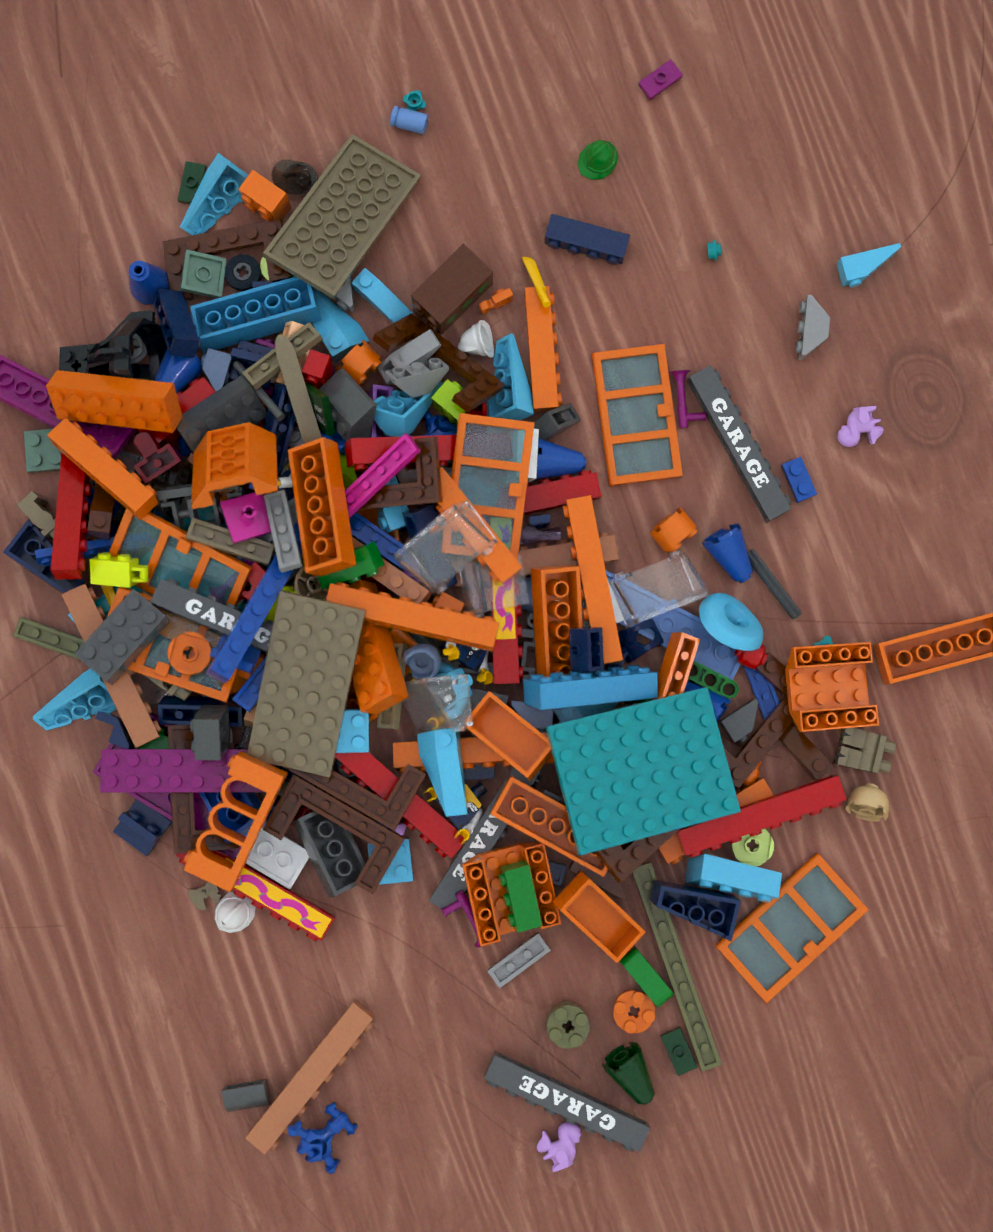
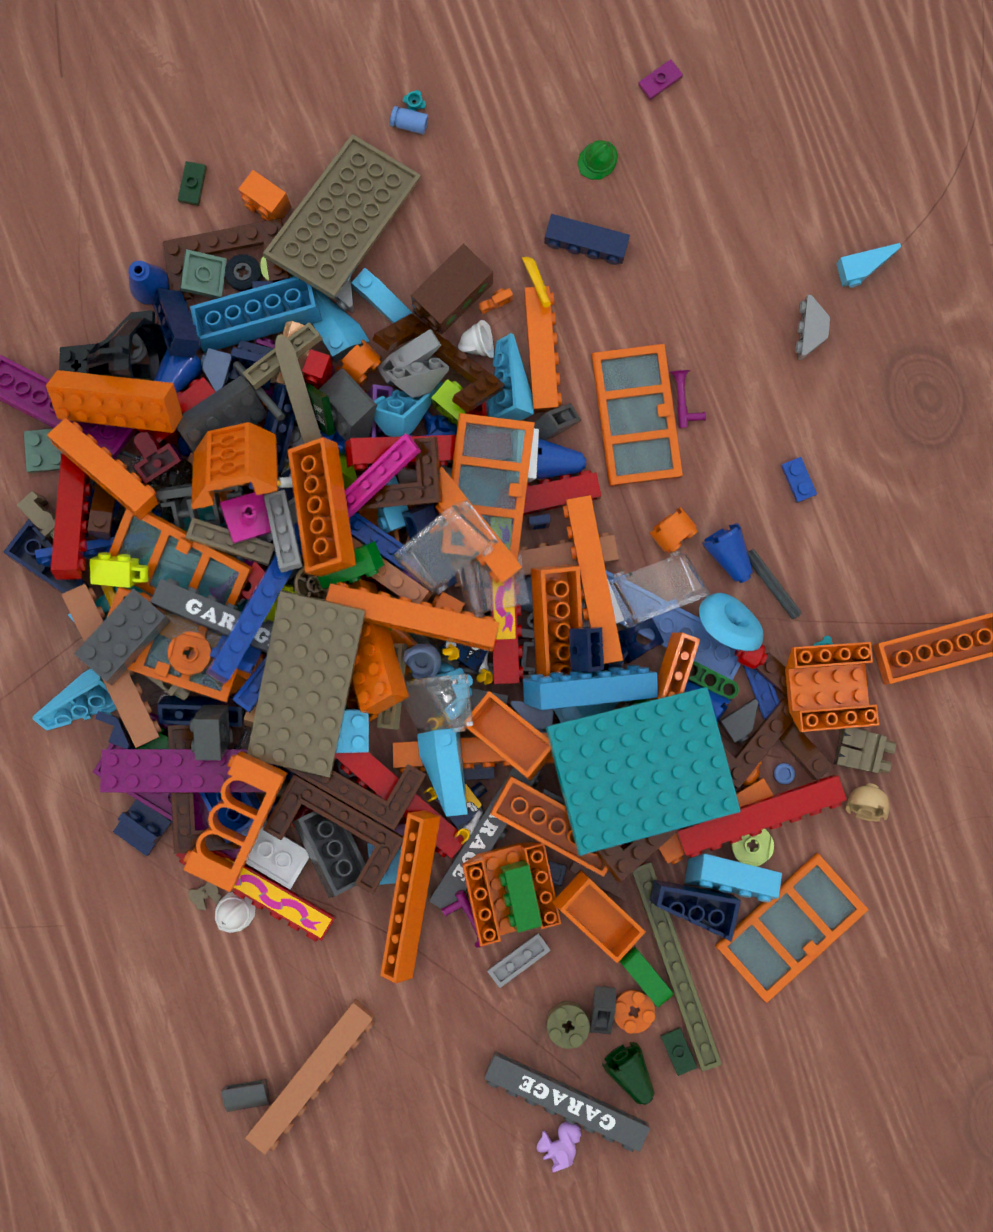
(47, 637): olive tile -> none
(214, 196): medium azure wedge -> none
(294, 177): clear smoke piece -> none
(317, 1142): blue piece -> none
(410, 896): none -> orange brick
(530, 535): clear purple plate -> none
(603, 1009): none -> dark grey slope
(714, 250): teal plate -> none
(739, 444): dark grey brick -> none
(784, 773): none -> medium blue tile
(860, 422): lavender animal -> none

